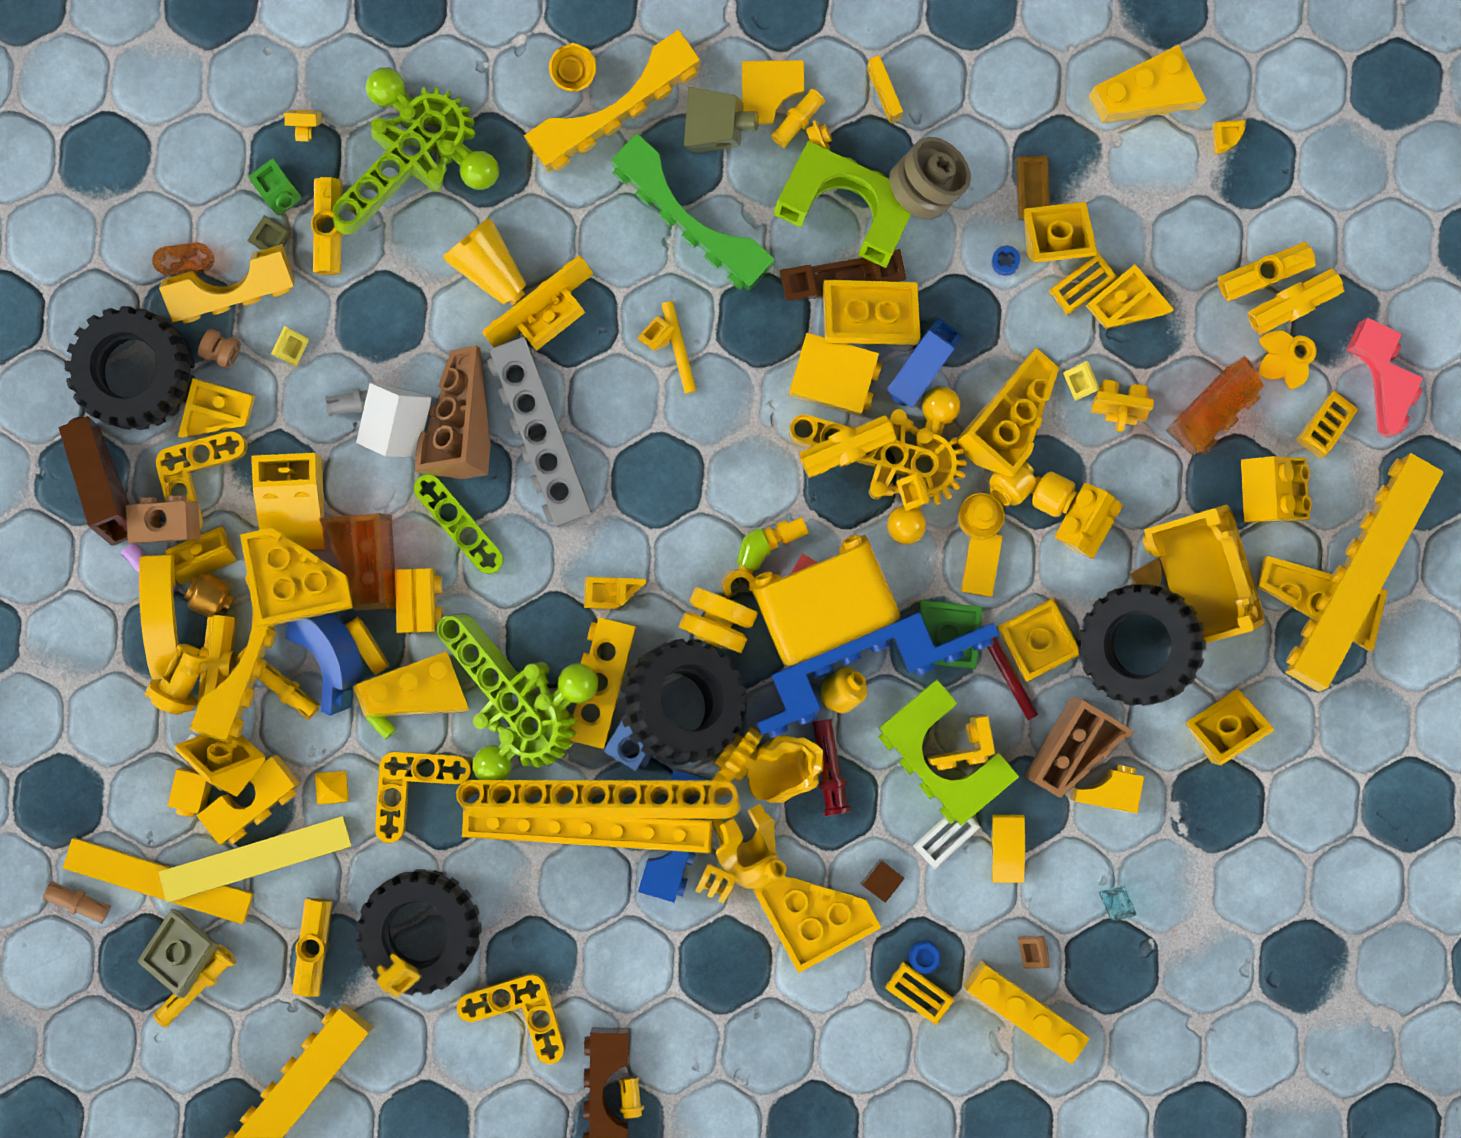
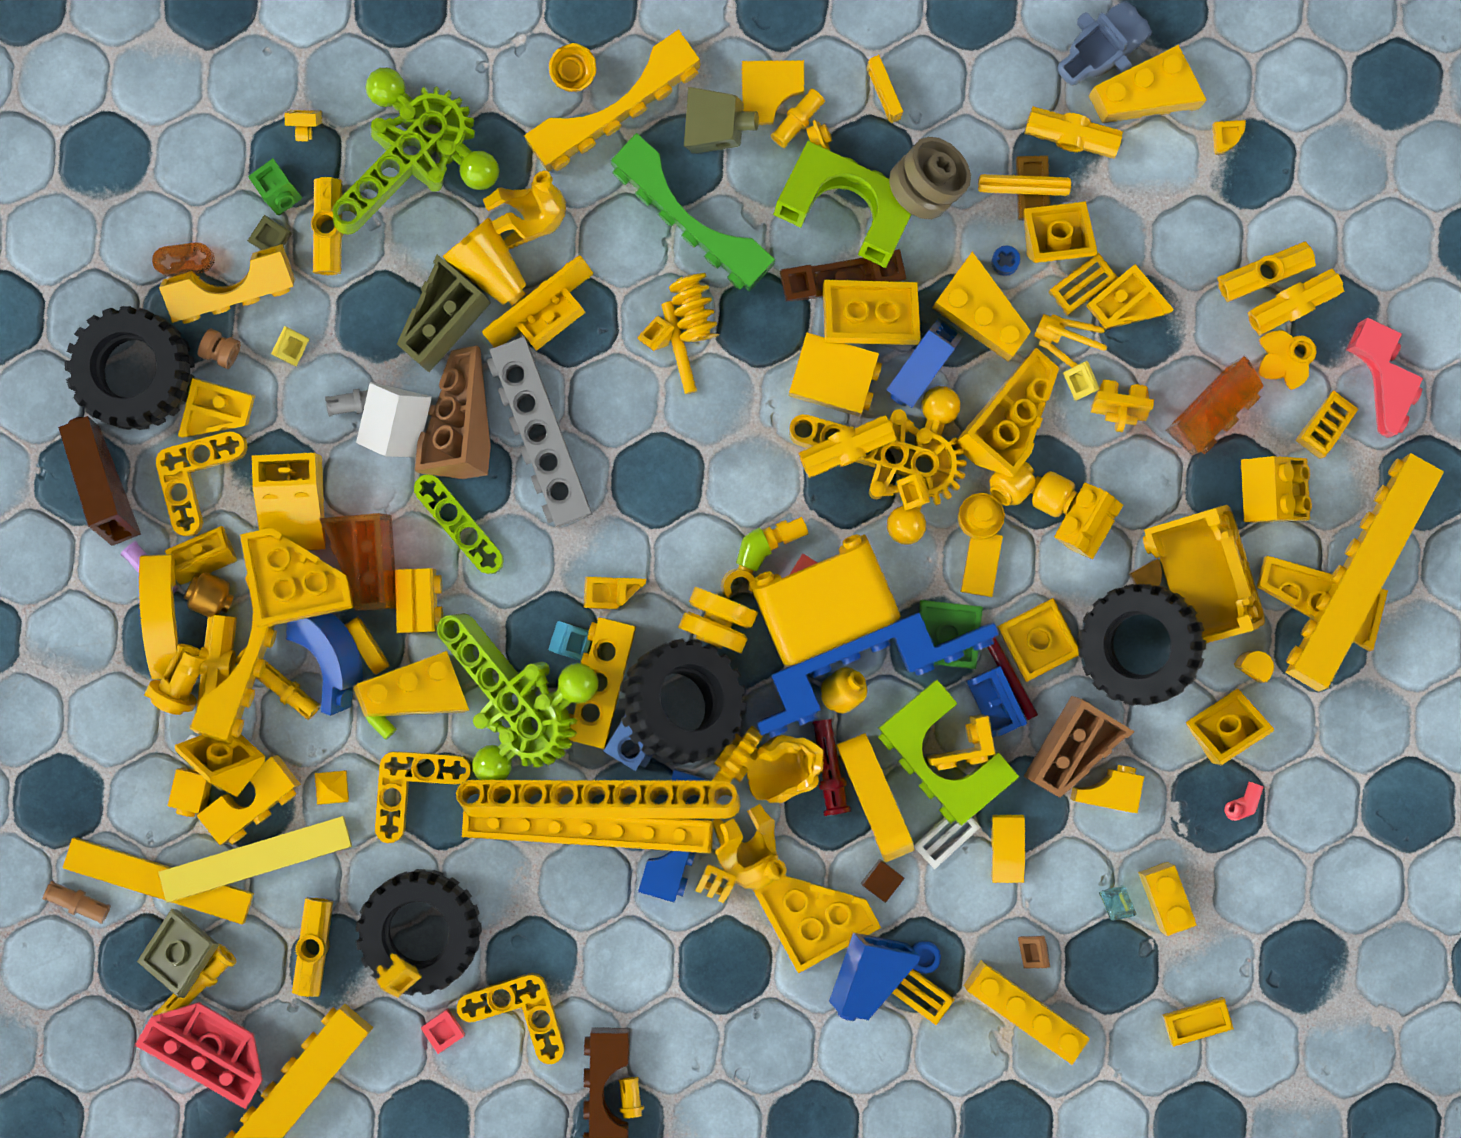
(145, 524): medium nougat brick -> none
(206, 1050): none -> coral wedge
(441, 316): none -> olive wedge
(442, 1031): none -> coral tile
(540, 206): none -> yellow piece
(569, 641): none -> medium azure slope
(692, 308): none -> yellow piece
(870, 975): none -> blue slope
(875, 797): none -> yellow beam
(982, 309): none -> yellow wedge
(996, 701): none -> blue hinge
(1024, 184): none -> yellow axle
(1052, 329): none -> yellow plant
(1073, 132): none -> yellow piece
(1104, 43): none -> sand blue piece
(1167, 898): none -> yellow brick
(1198, 1021): none -> yellow tile
(1246, 805): none -> coral arm
(1255, 665): none -> yellow brick

